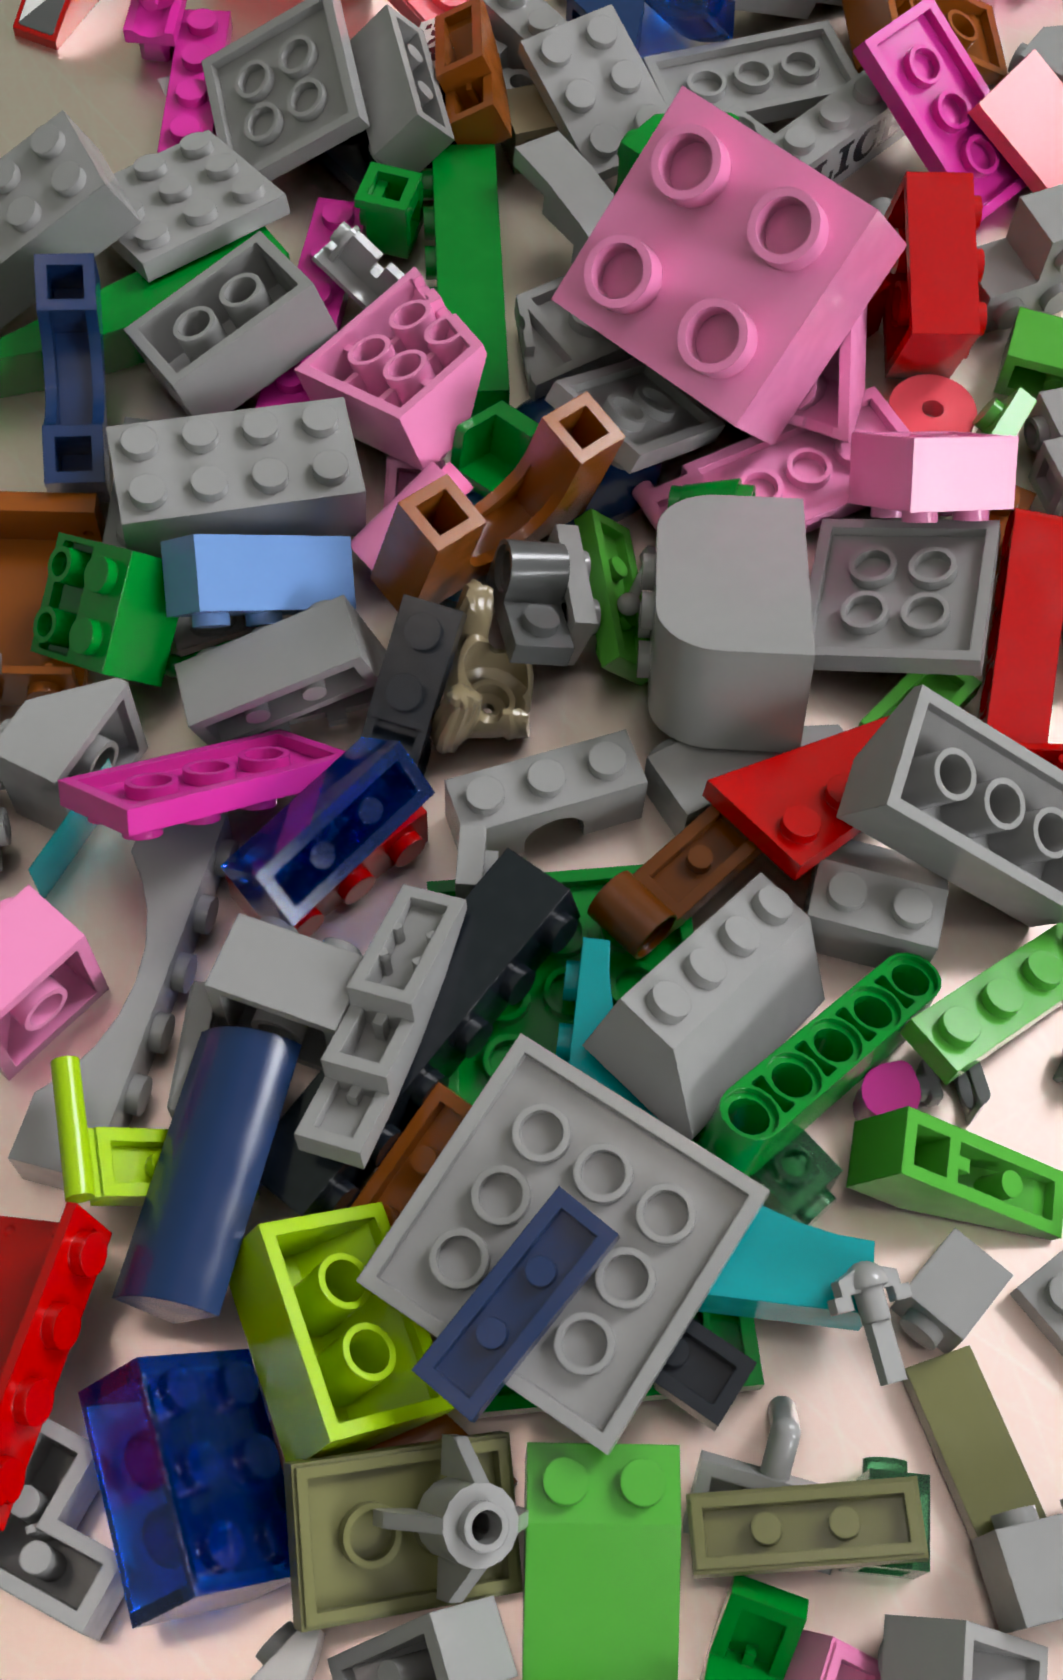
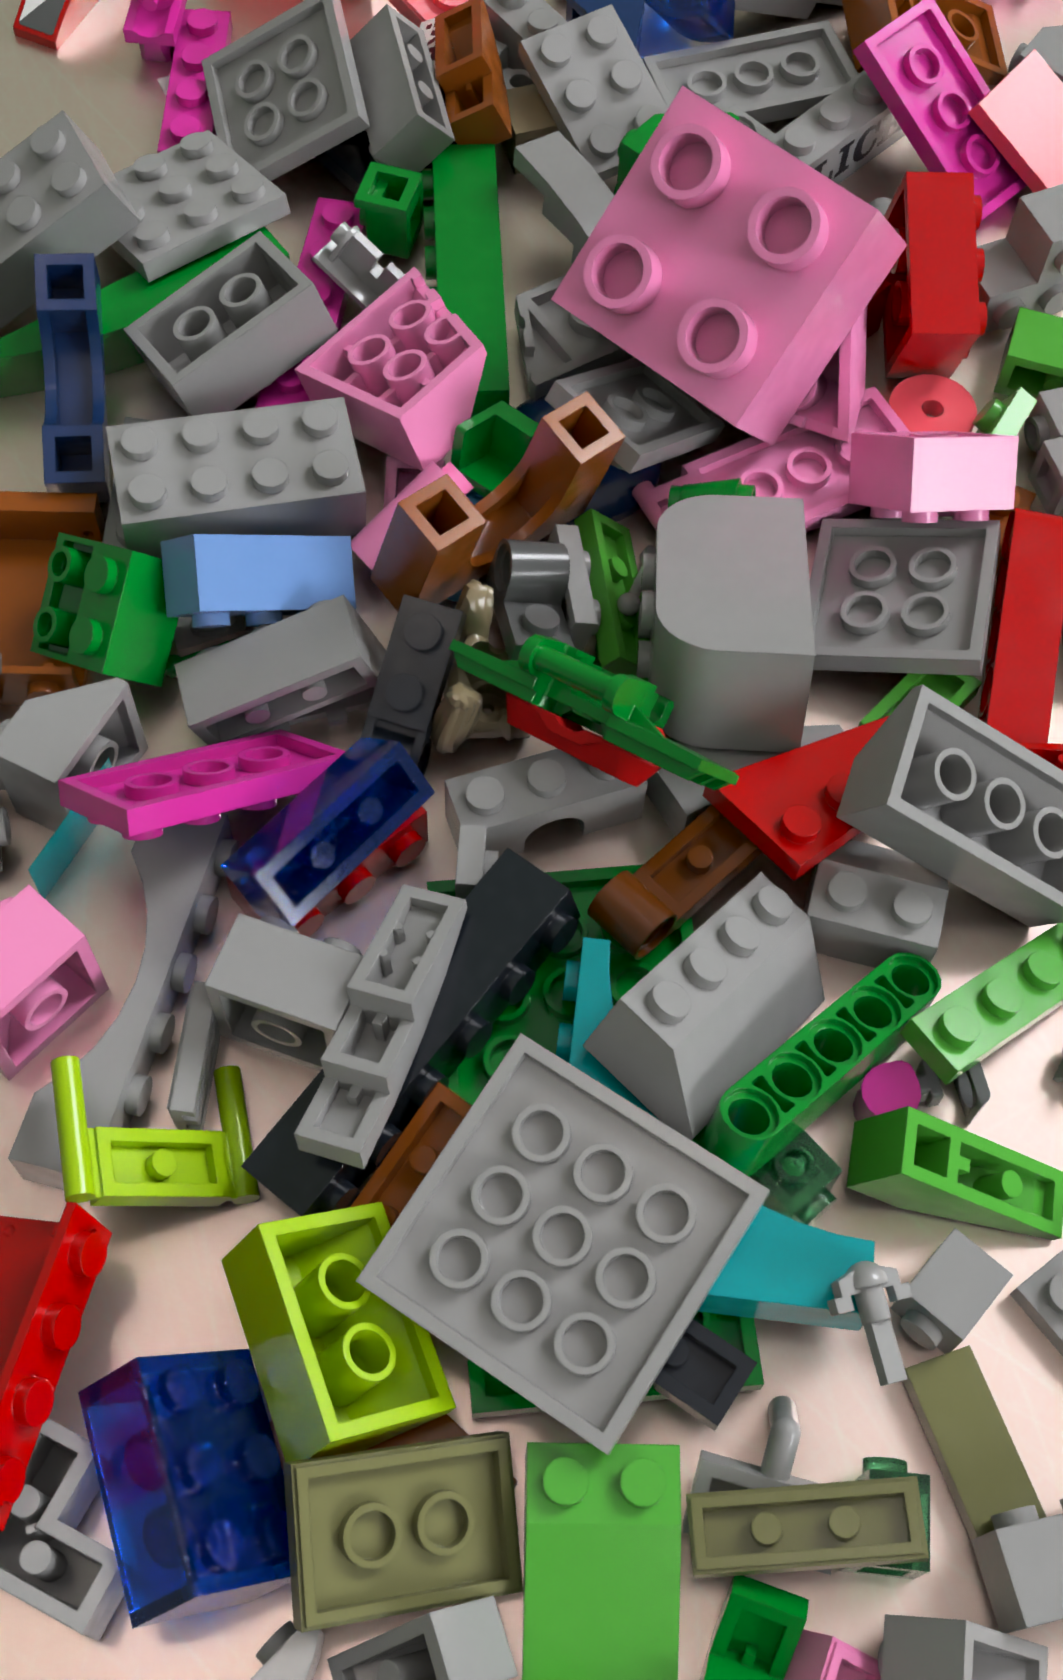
(207, 1174): dark blue brick -> none
(460, 1520): light grey brick -> none
(516, 1304): dark blue plate -> none
(560, 690): none -> green piece

